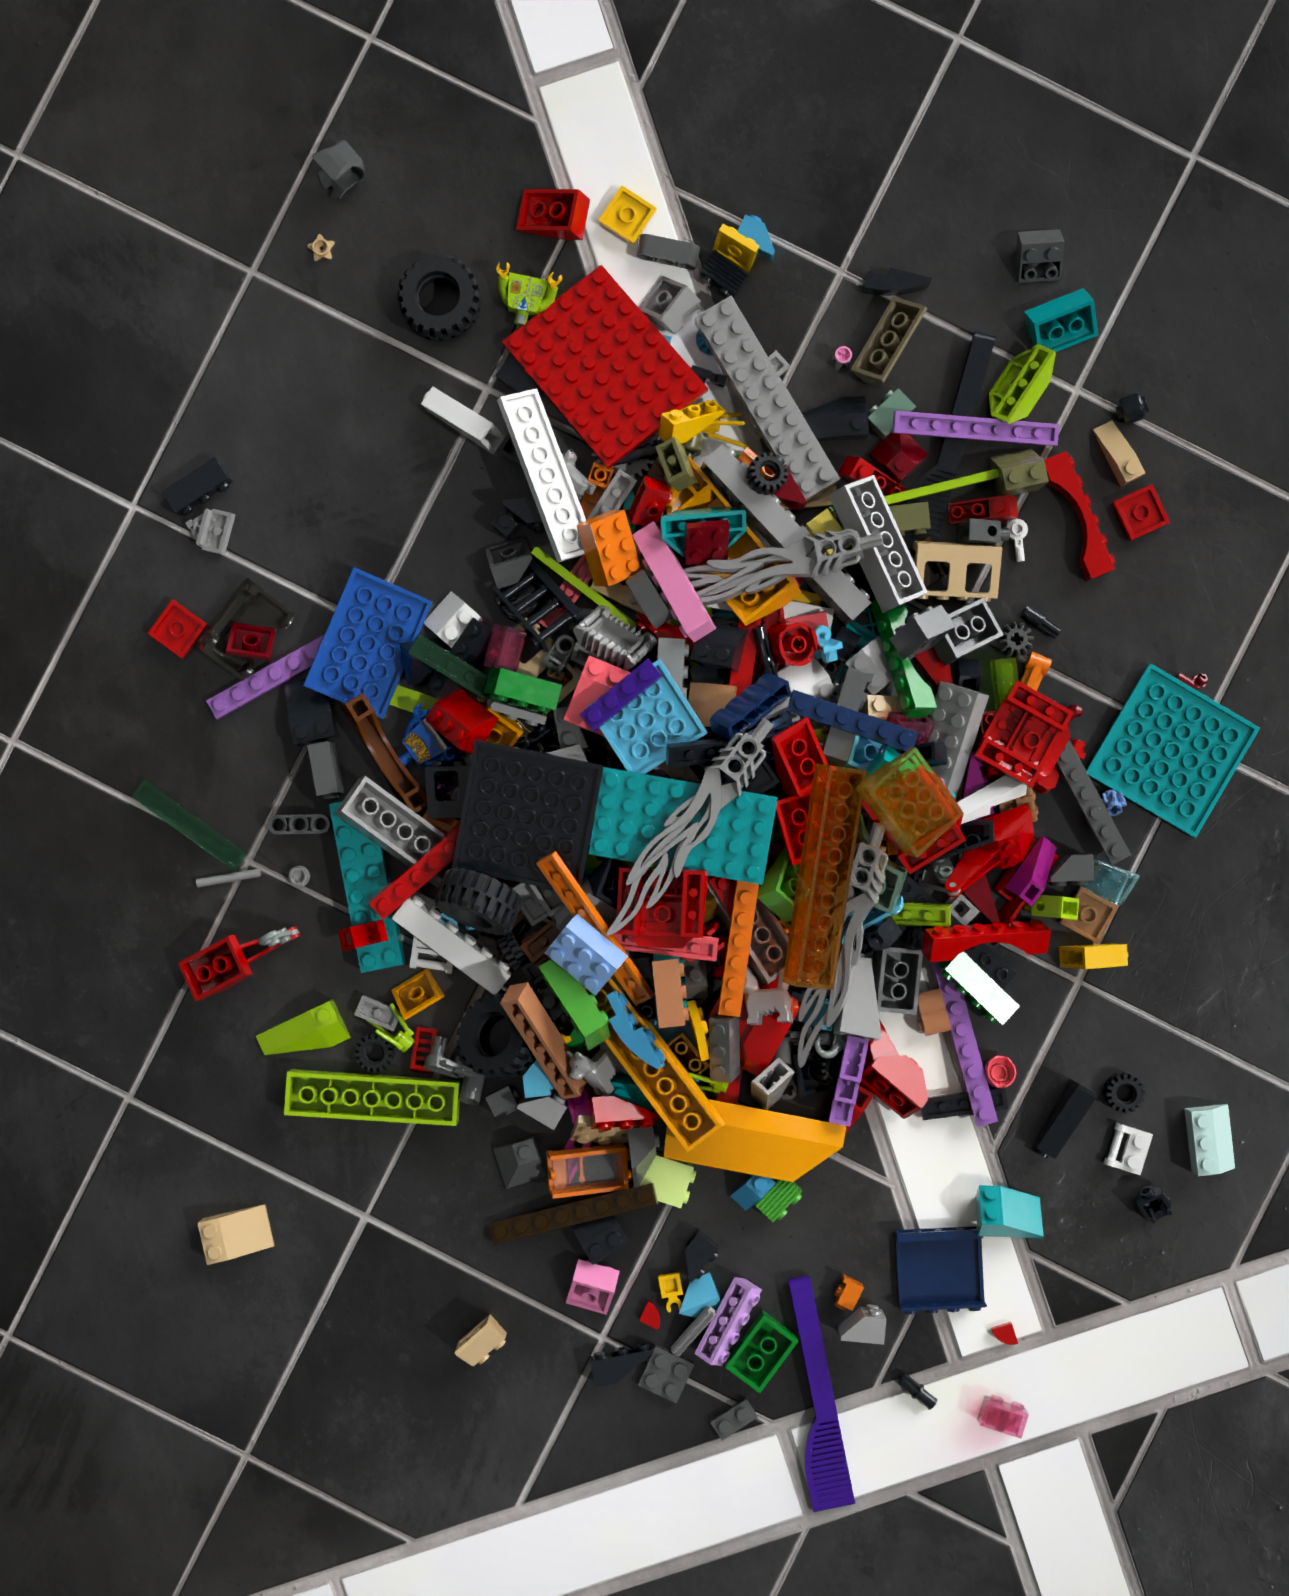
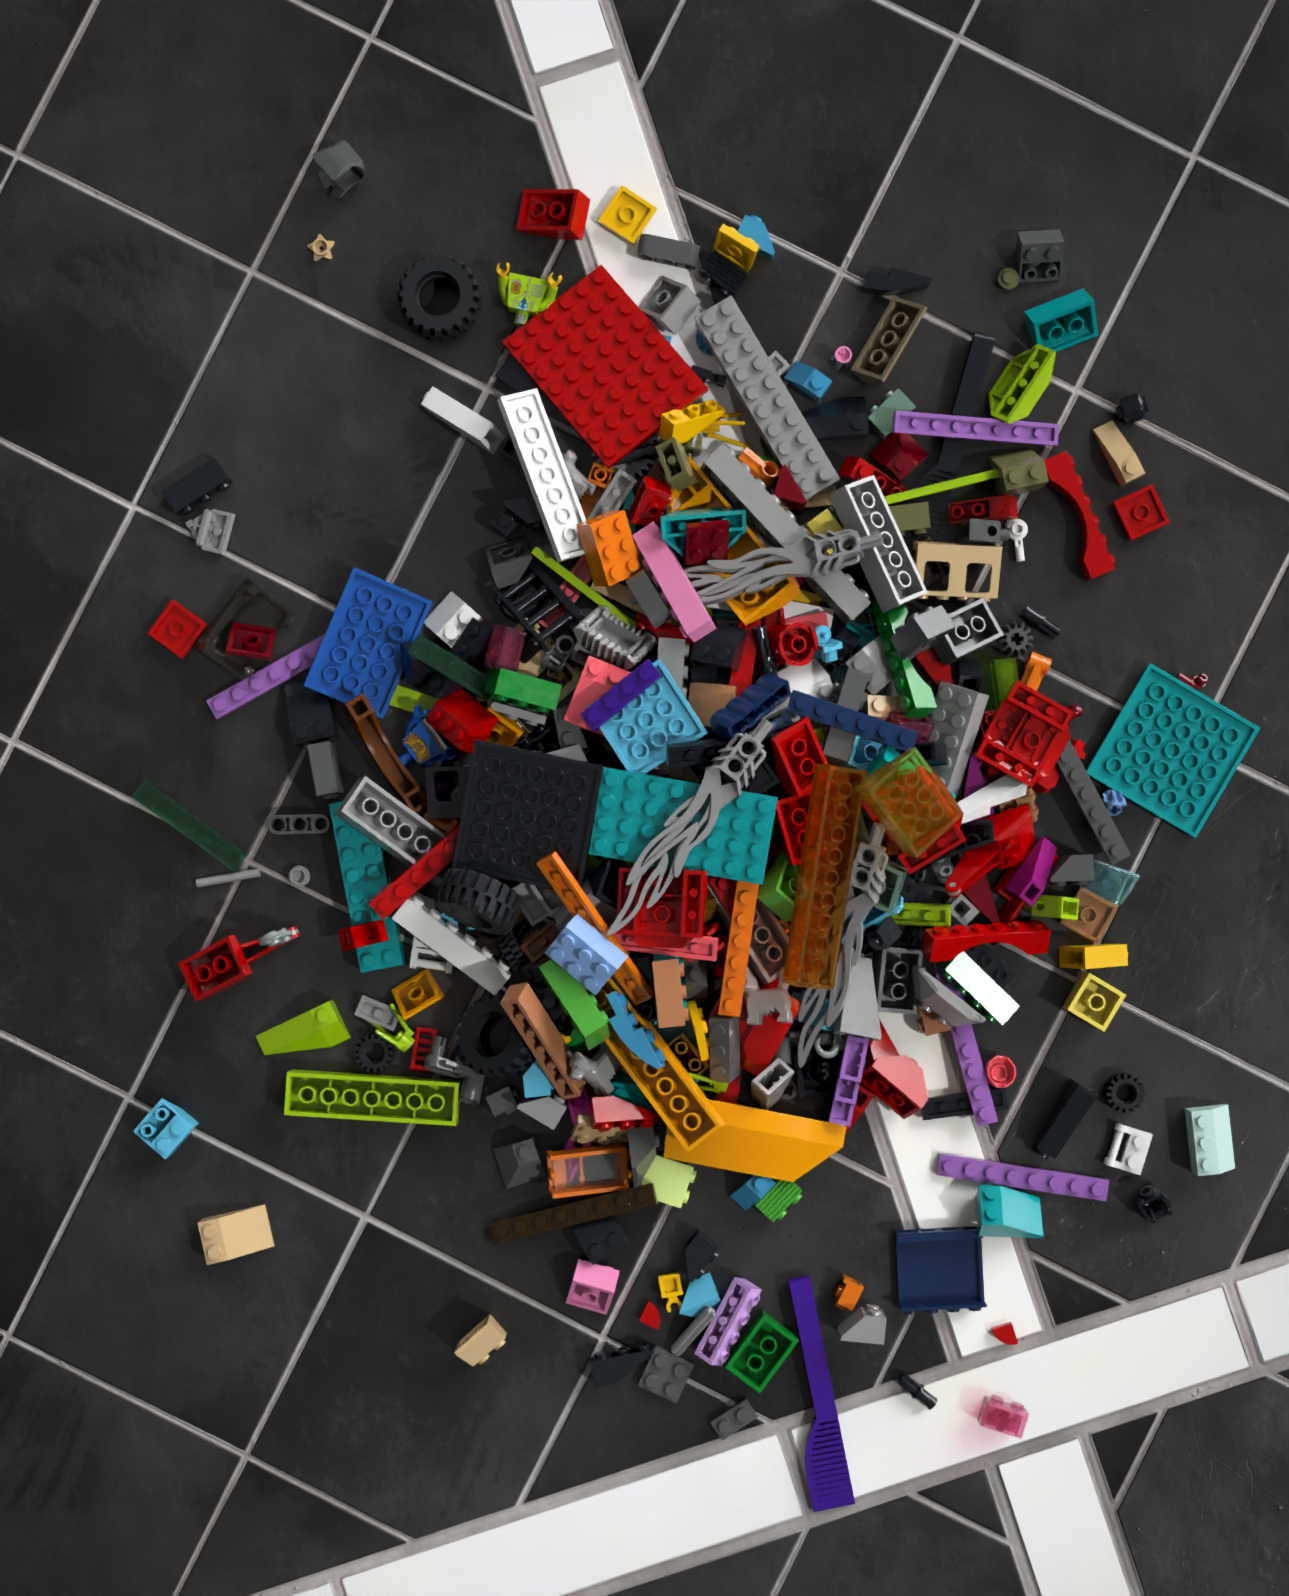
(165, 1128): none -> medium azure slope
(773, 463): black tyre -> none
(808, 380): none -> dark azure slope
(942, 1001): none -> light grey wedge
(1008, 278): none -> olive plate
(1022, 1177): none -> medium lavender plate
(1094, 1001): none -> light yellow brick

